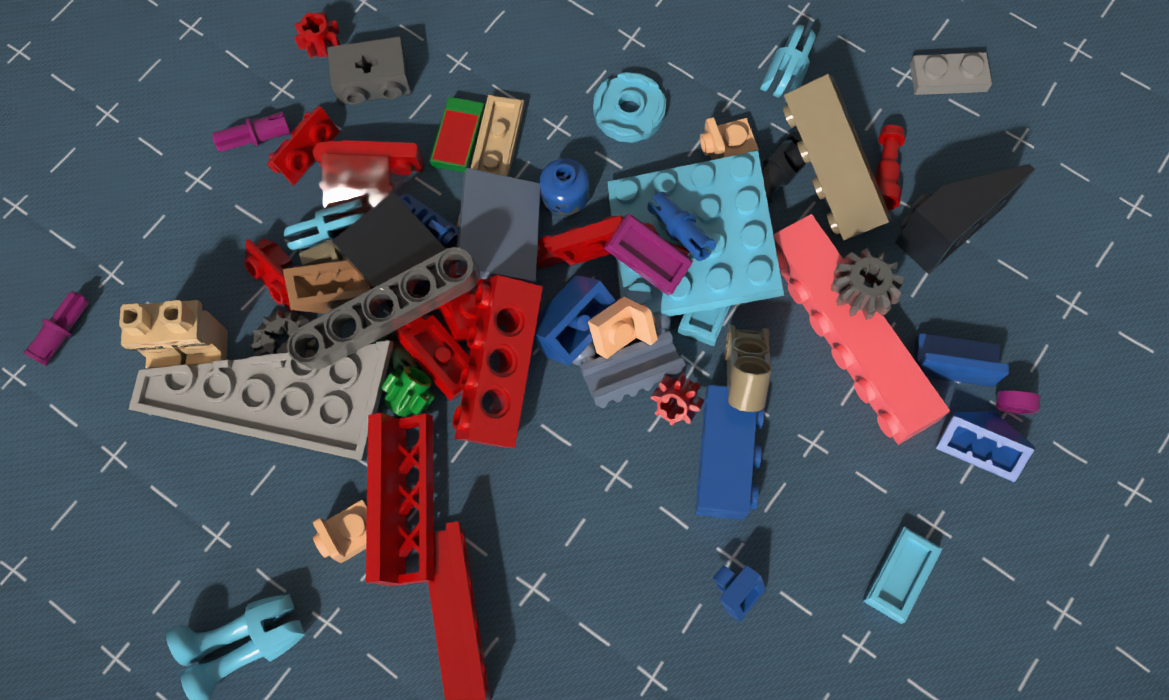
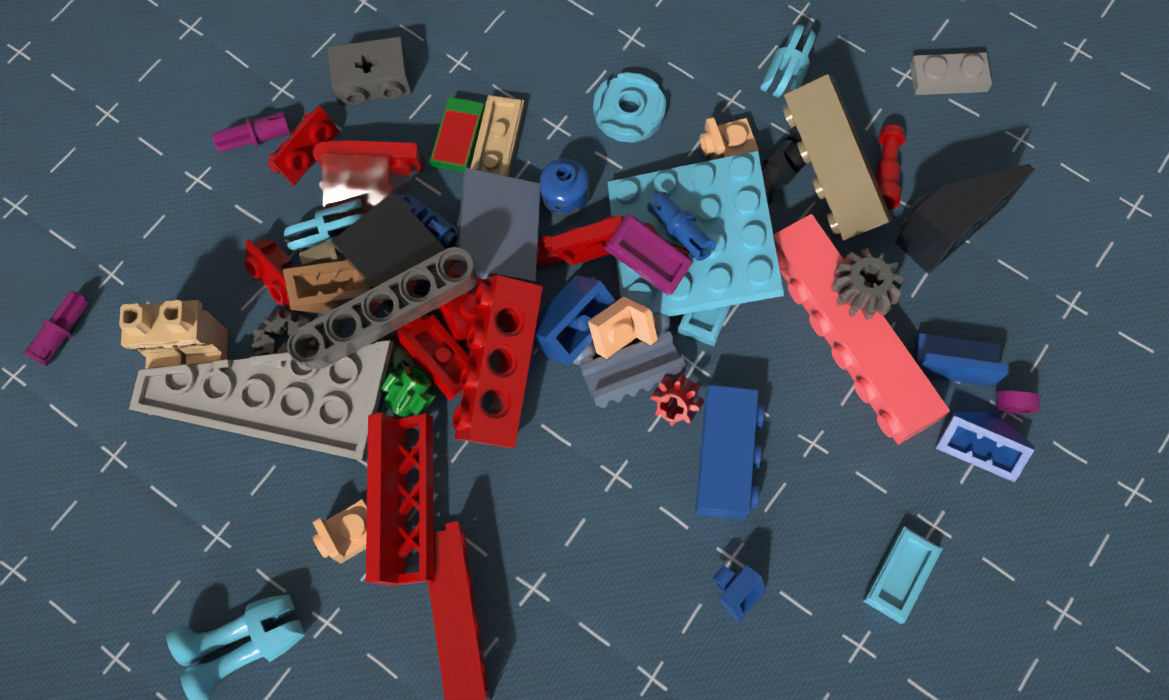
(316, 34): red gear -> none
(747, 368): dark tan piece -> none

